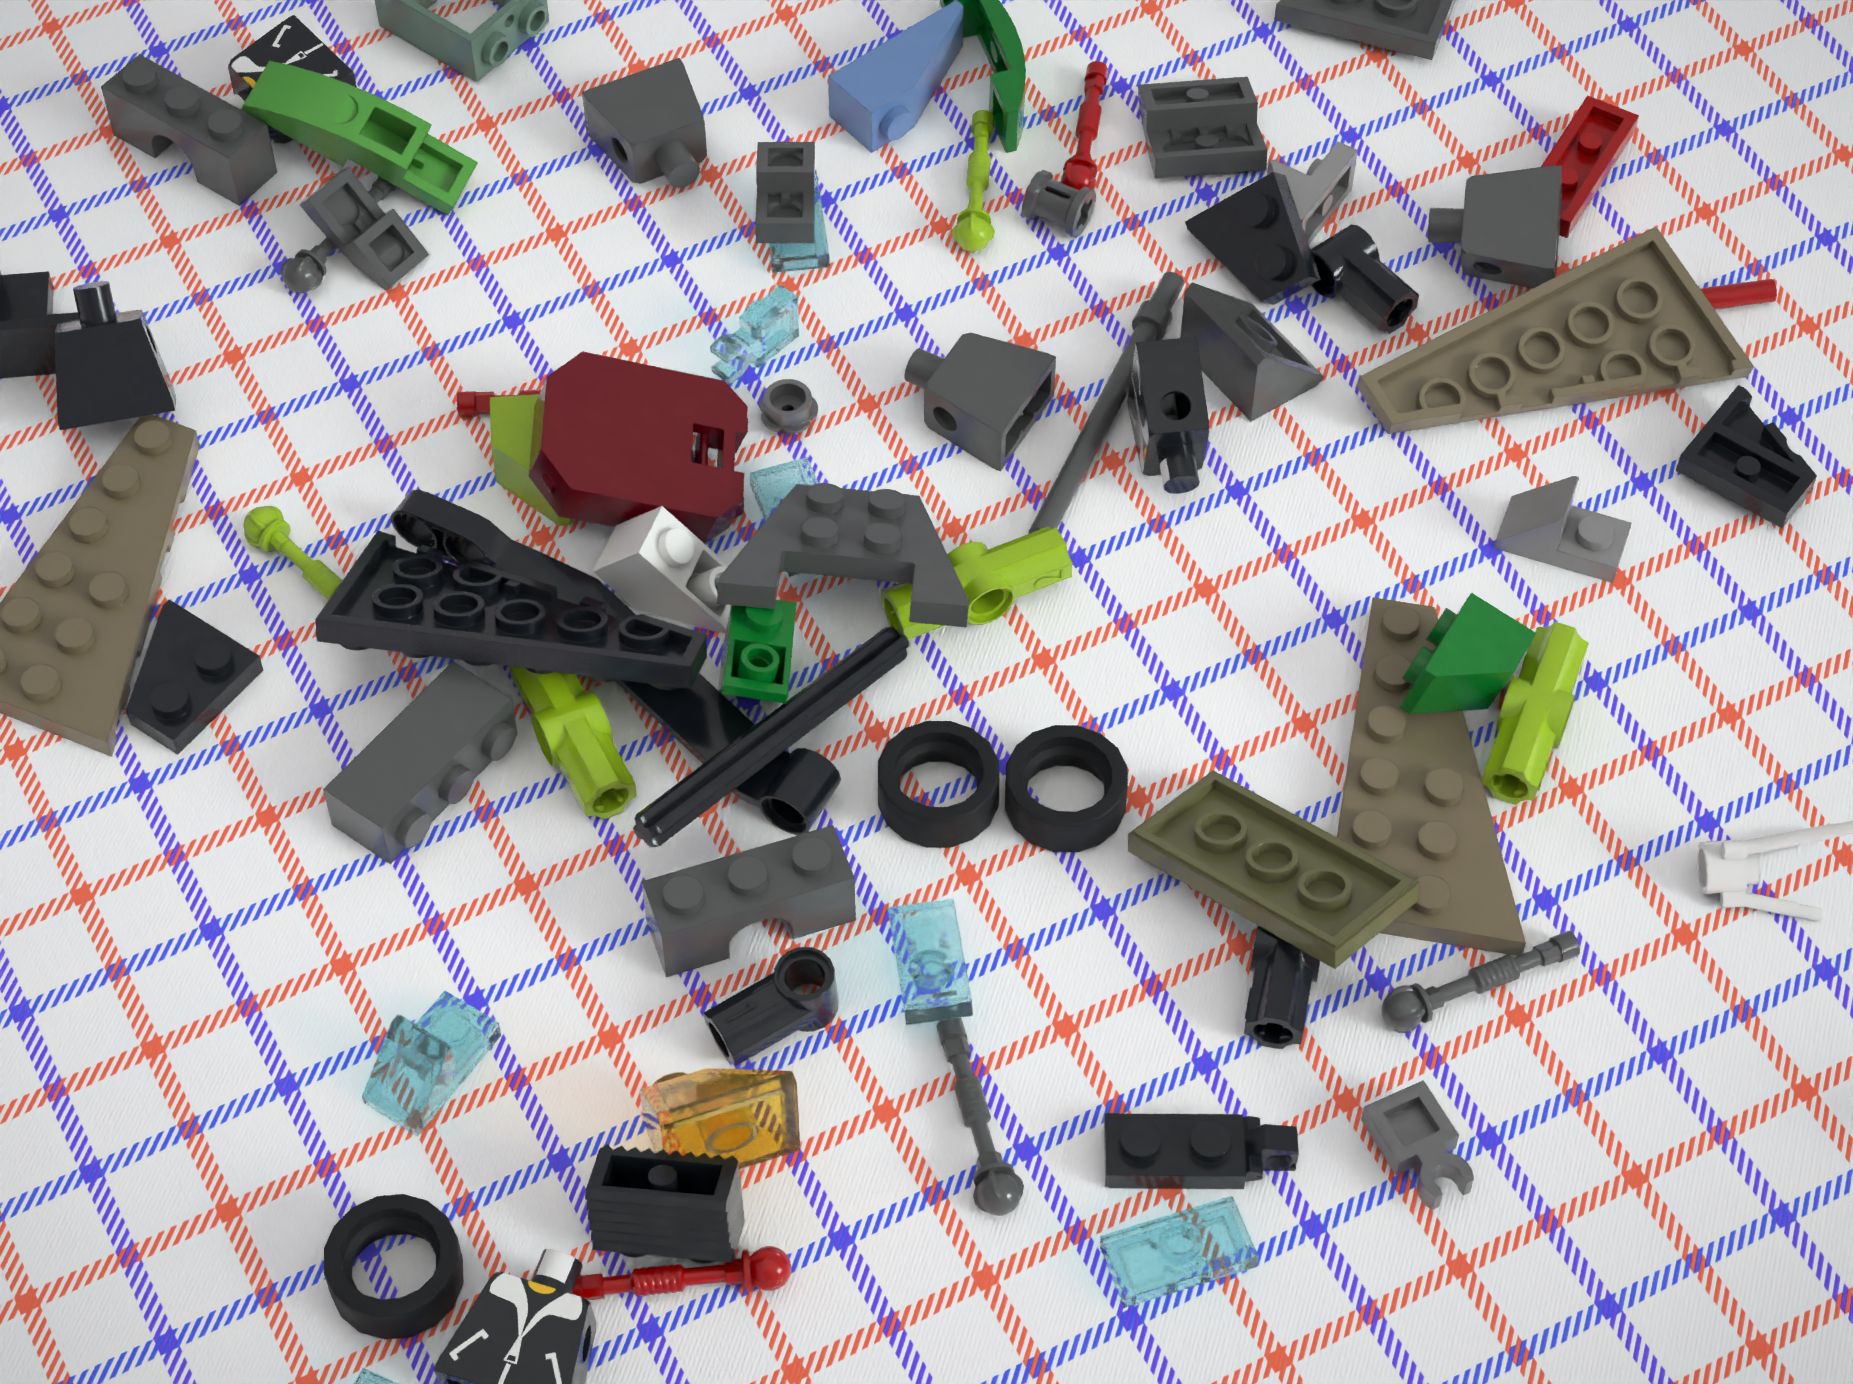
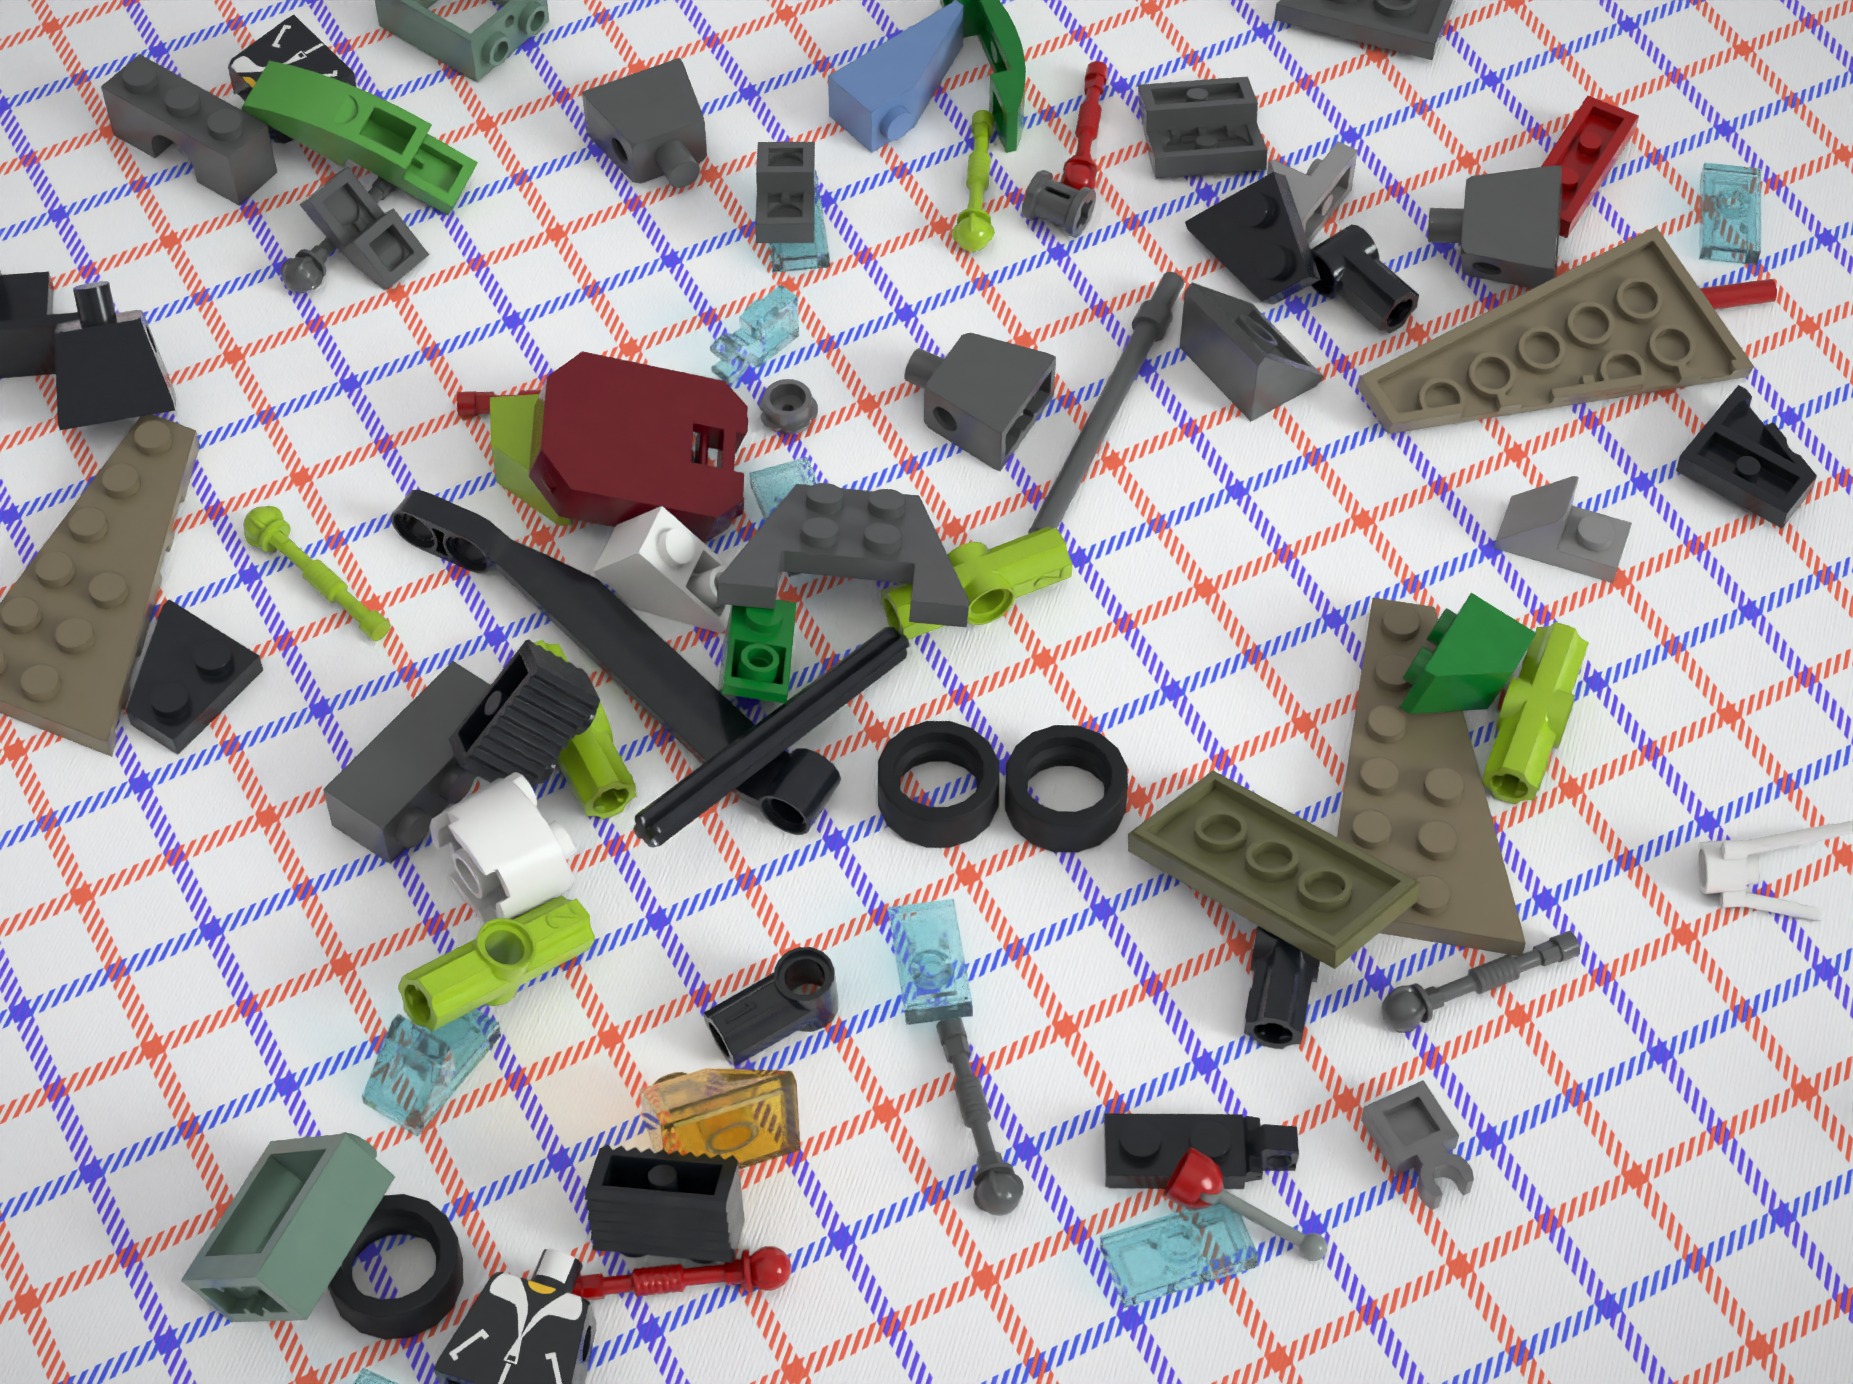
(289, 1228): none -> sand green window
(496, 963): none -> lime piece
(499, 618): black wing -> none
(504, 850): none -> white brick
(526, 717): none -> black brick
(706, 905): dark grey arch -> none
(1169, 411): black torso -> none
(1199, 1183): none -> hinge
(1730, 213): none -> clear light blue plate

